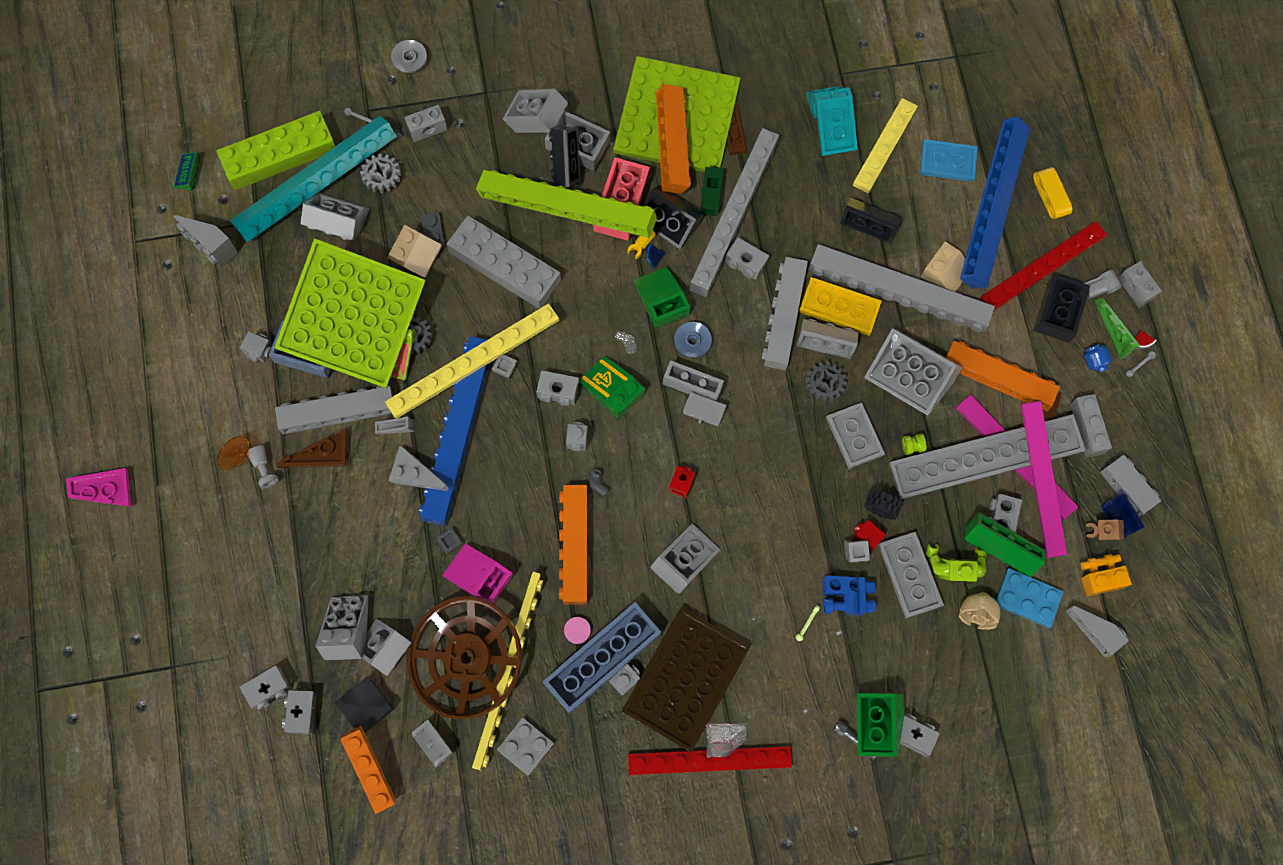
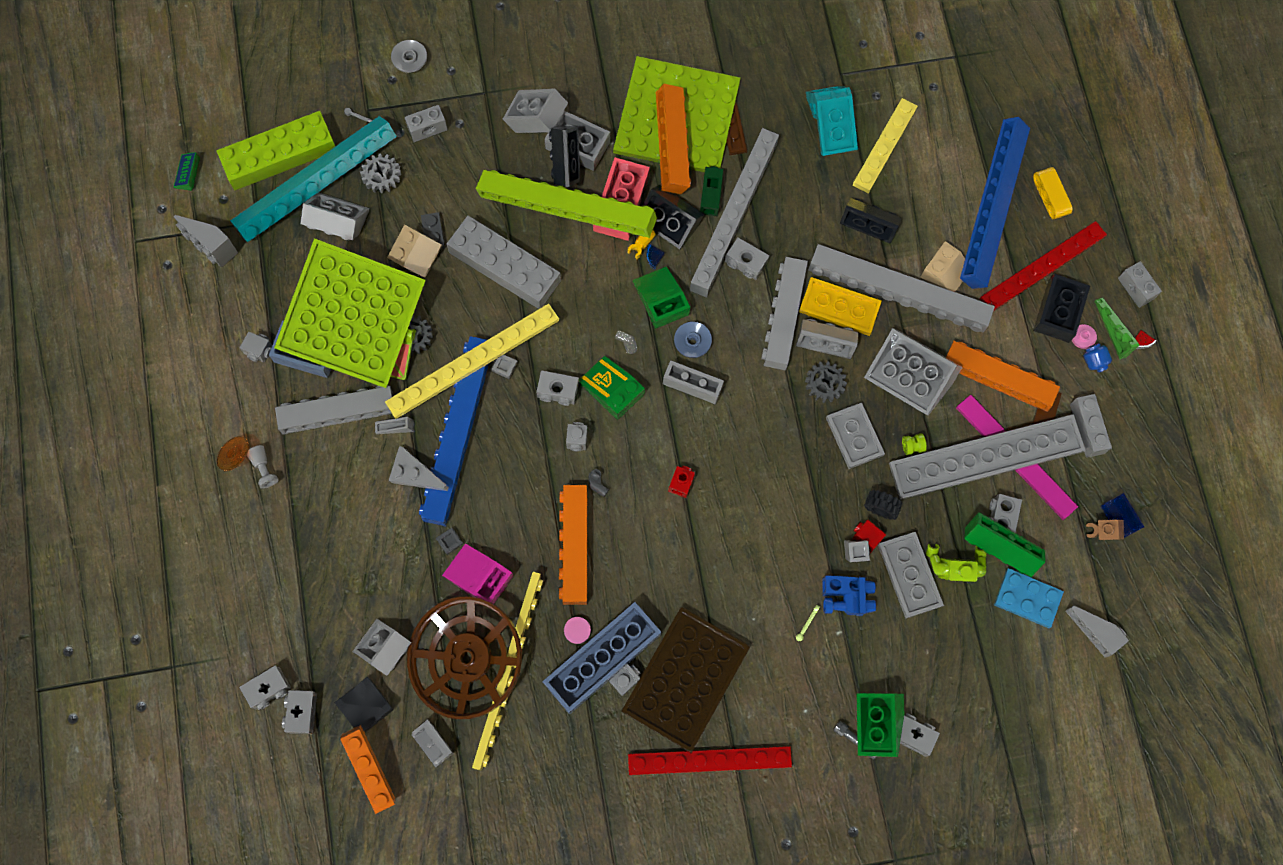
(101, 487): dark pink wing -> none
(326, 453): reddish brown wing -> none
(344, 628): light grey slope -> none
(525, 746): light grey plate -> none
(685, 558): light grey slope -> none
(704, 409): light grey panel -> none
(724, 738): clear slope -> none
(948, 160): dark azure plate -> none
(980, 609): tan cylinder -> none
(1043, 479): dark pink tile -> none
(1085, 337): none -> bright pink piece
(1105, 283): light grey piece -> none
(1107, 580): light orange brick -> none
(1127, 480): light grey brick -> none
(1151, 355): light grey hinge -> none

